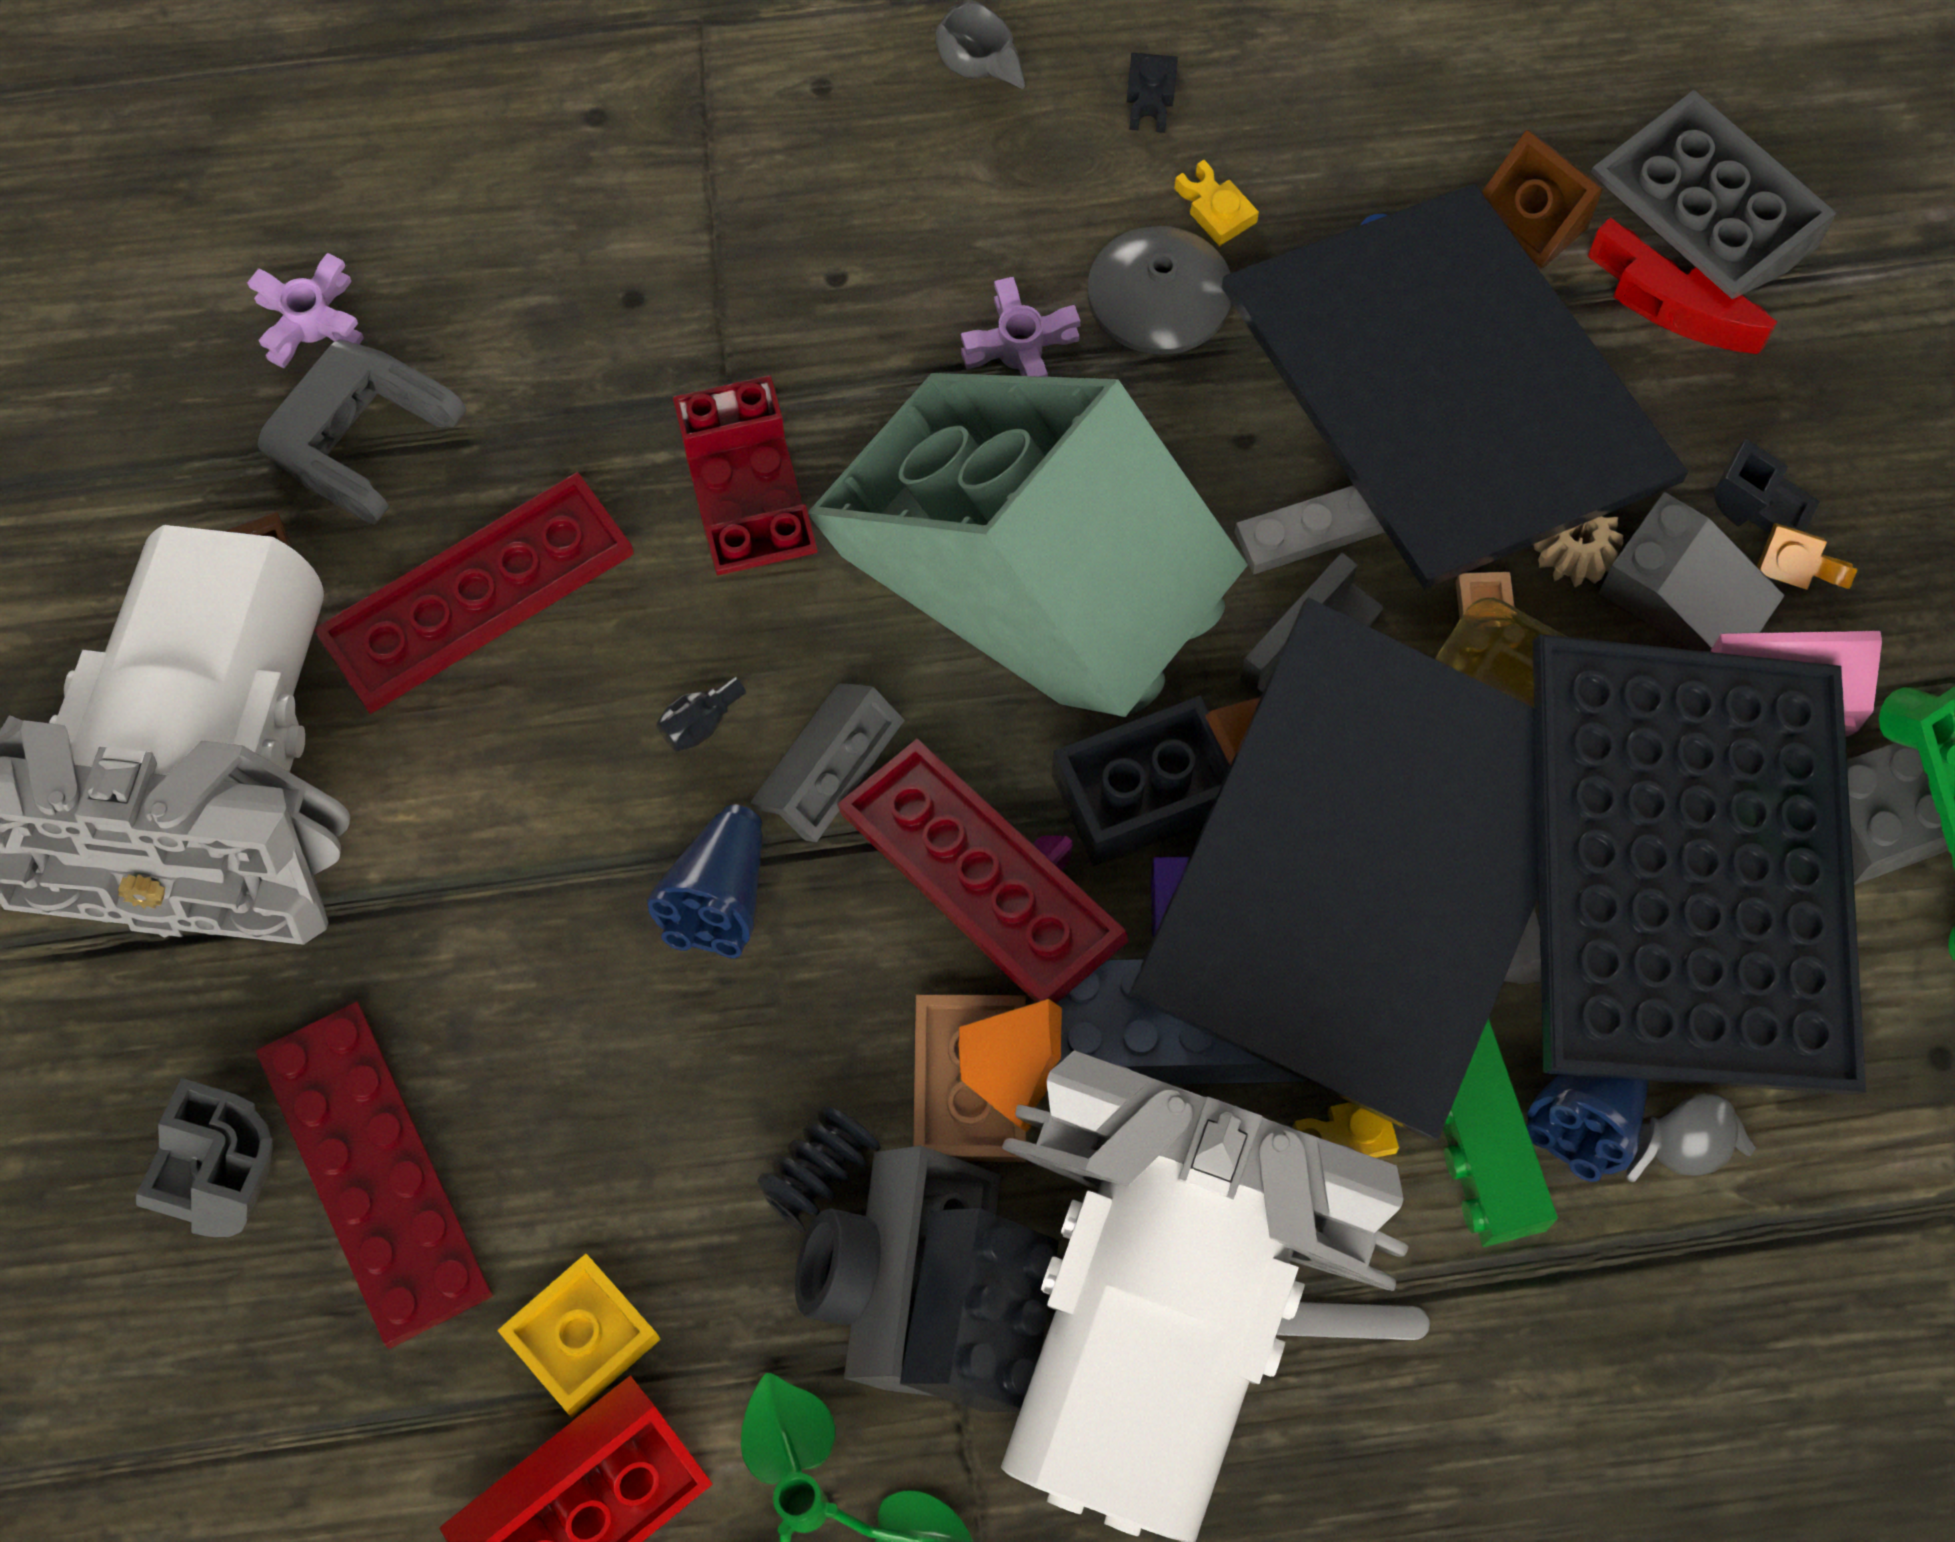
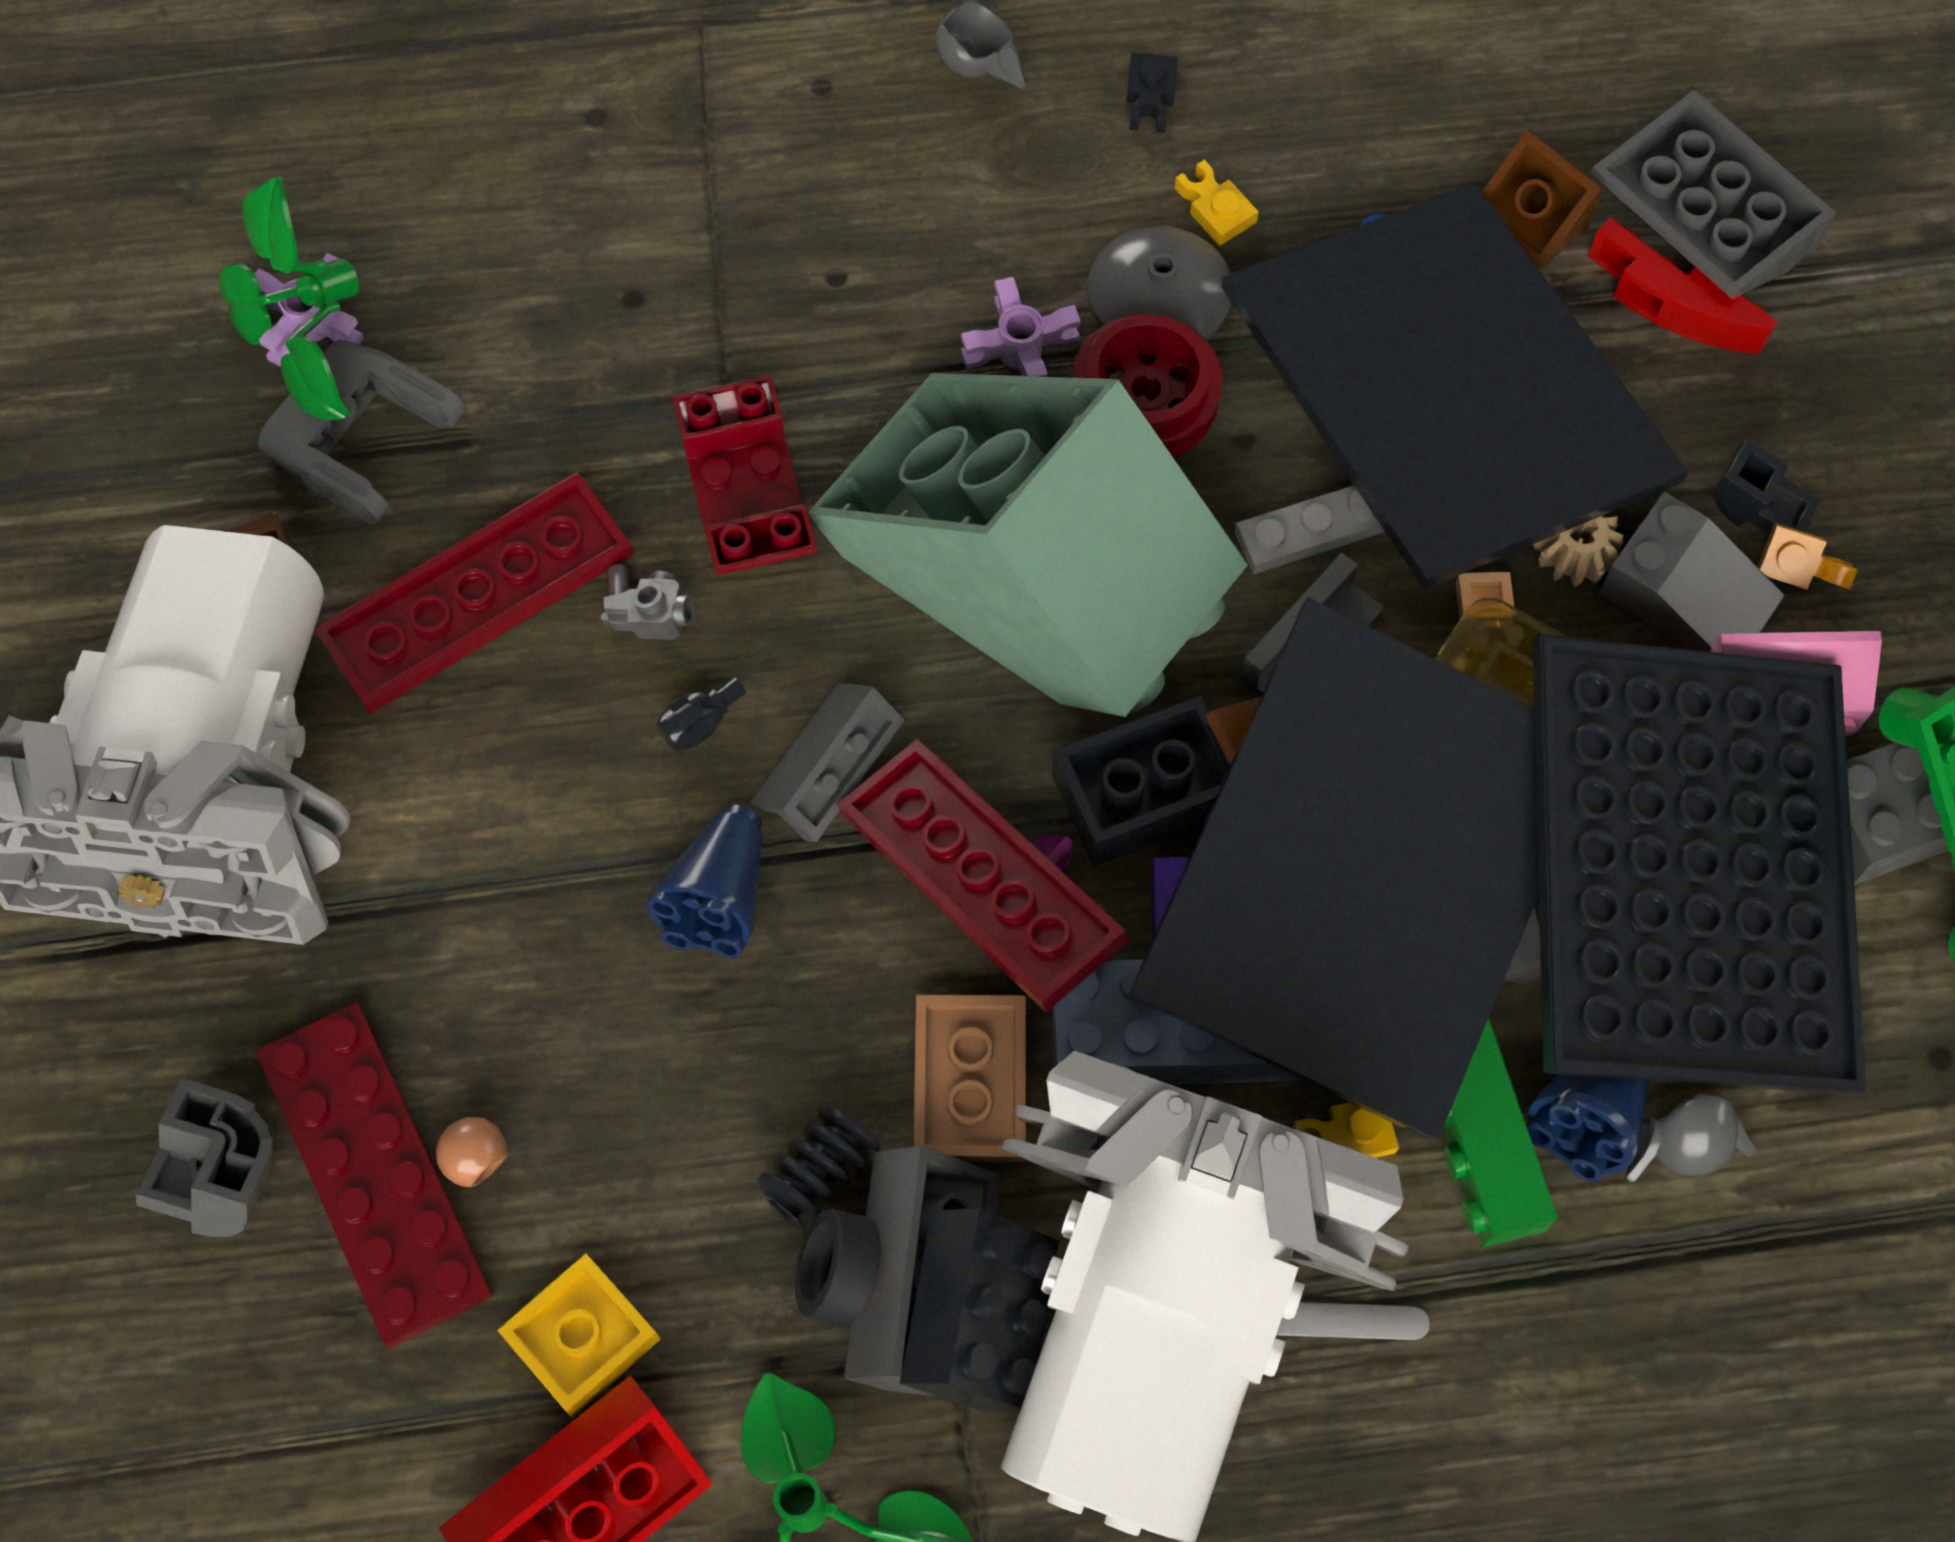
(321, 286): none -> green plant
(470, 1151): none -> nougat piece
(652, 610): none -> flat silver piece
(1011, 1056): orange slope -> none
(1147, 353): none -> dark red wheel

